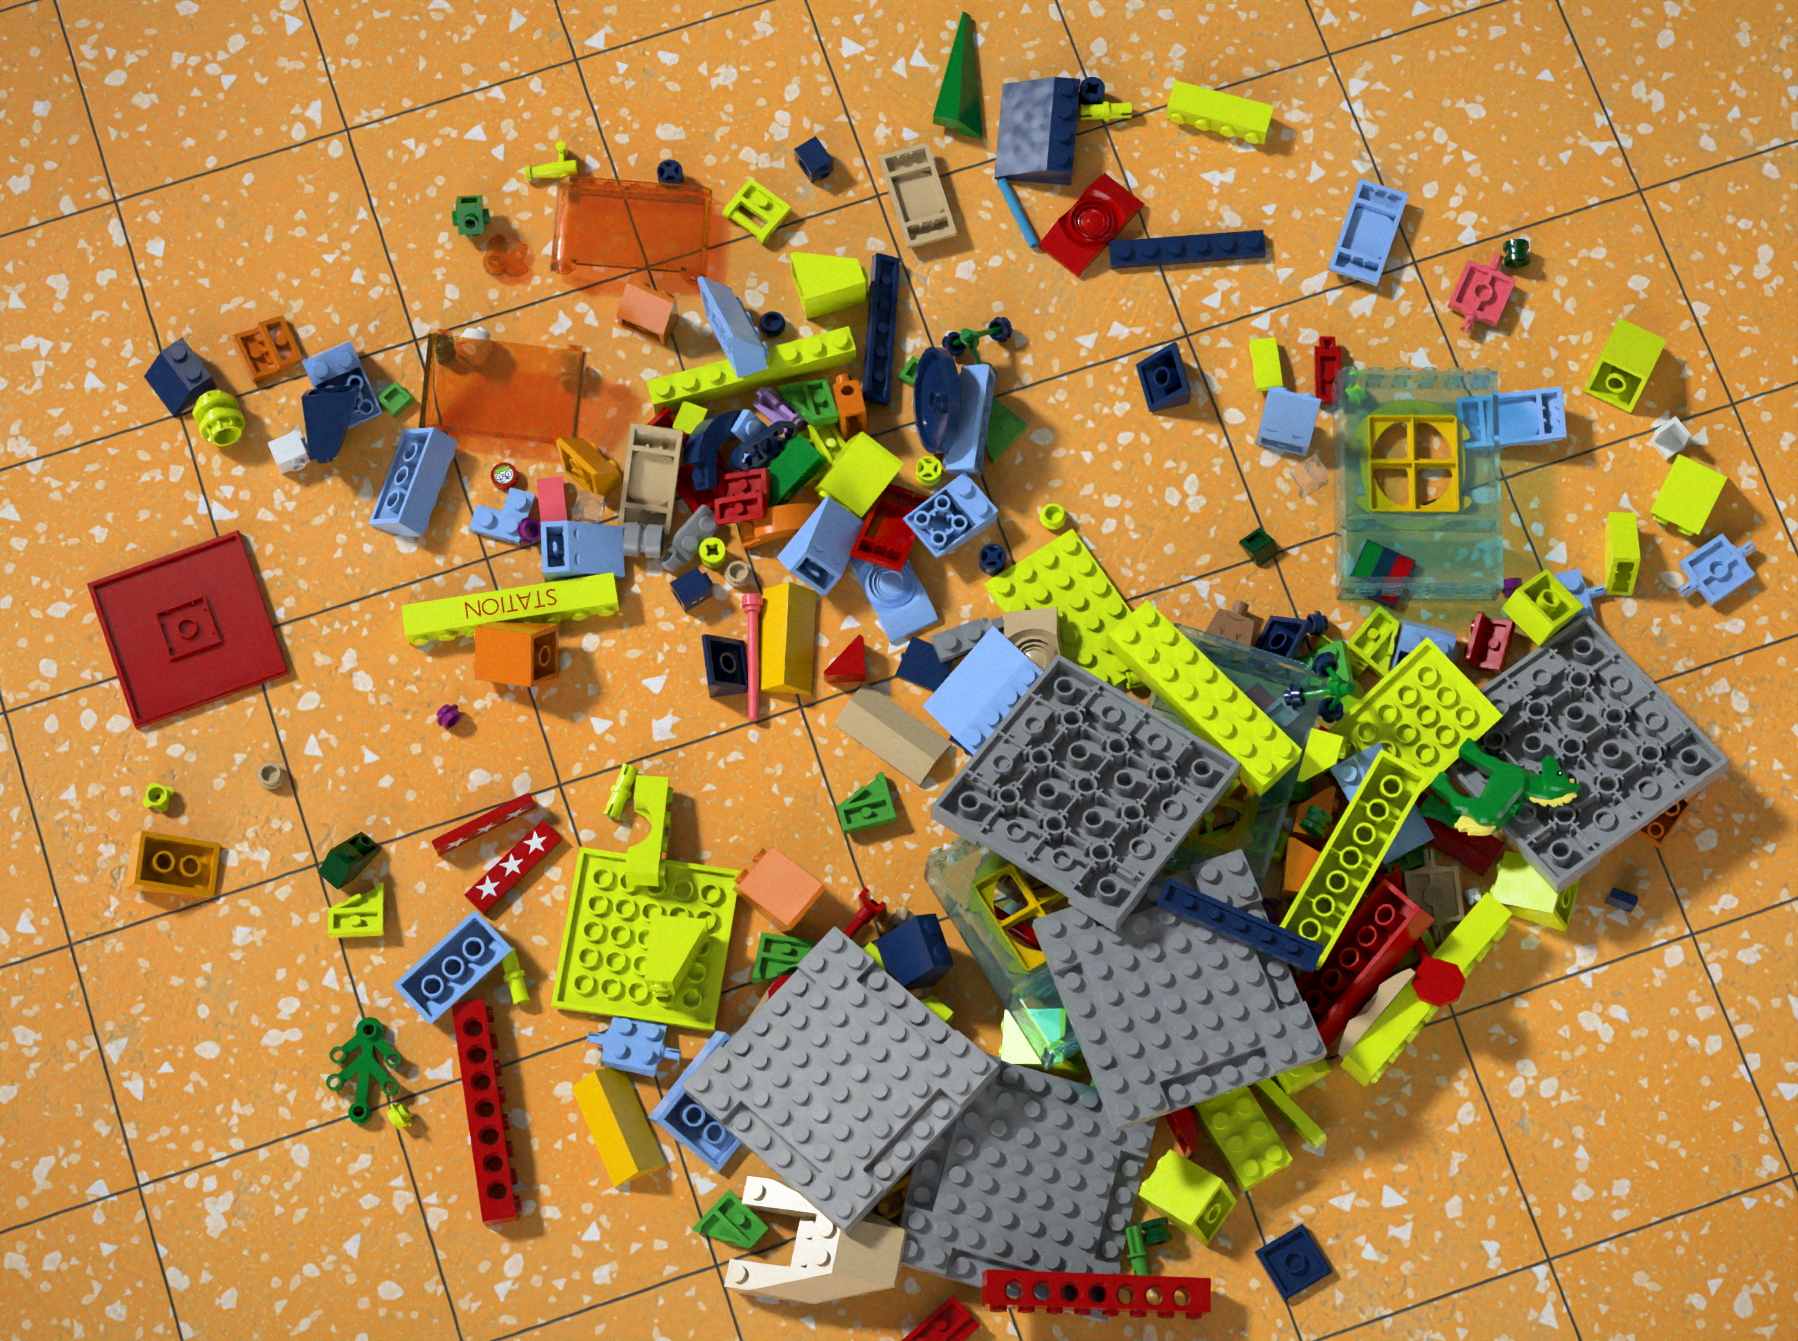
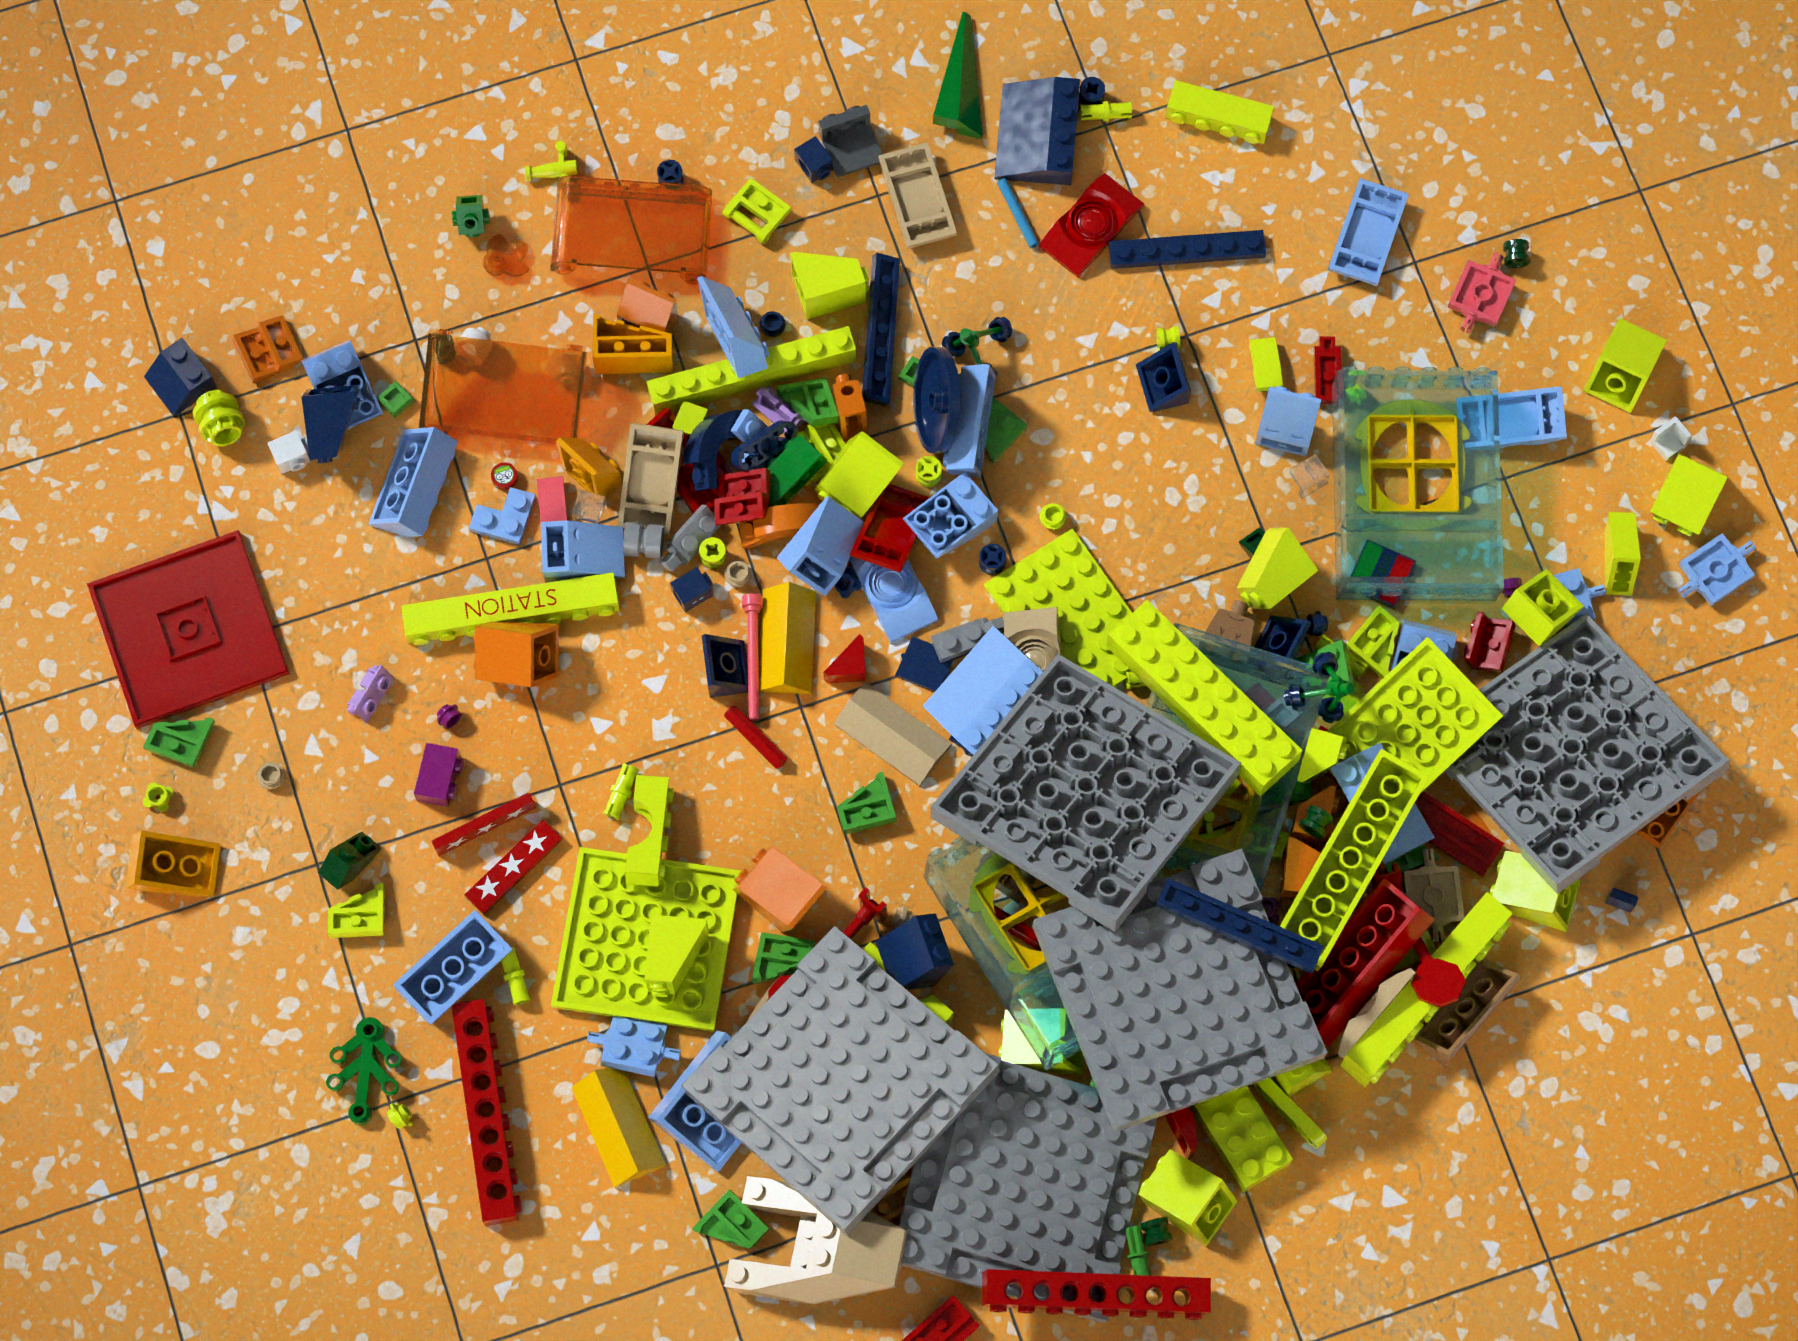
(179, 740): none -> bright green wing
(365, 703): none -> lavender hinge
(438, 775): none -> magenta brick
(535, 530): magenta plate -> none
(630, 349): none -> light orange wedge
(755, 737): none -> red axle
(850, 140): none -> dark grey bracket
(854, 584): none -> dark blue plate
(1168, 336): none -> neon yellow wheel
(1275, 569): none -> neon yellow slope
(1293, 1262): dark blue tile -> none
(1459, 1020): none -> medium nougat slope
(1473, 895): white hand -> none
(1502, 795): green animal -> none

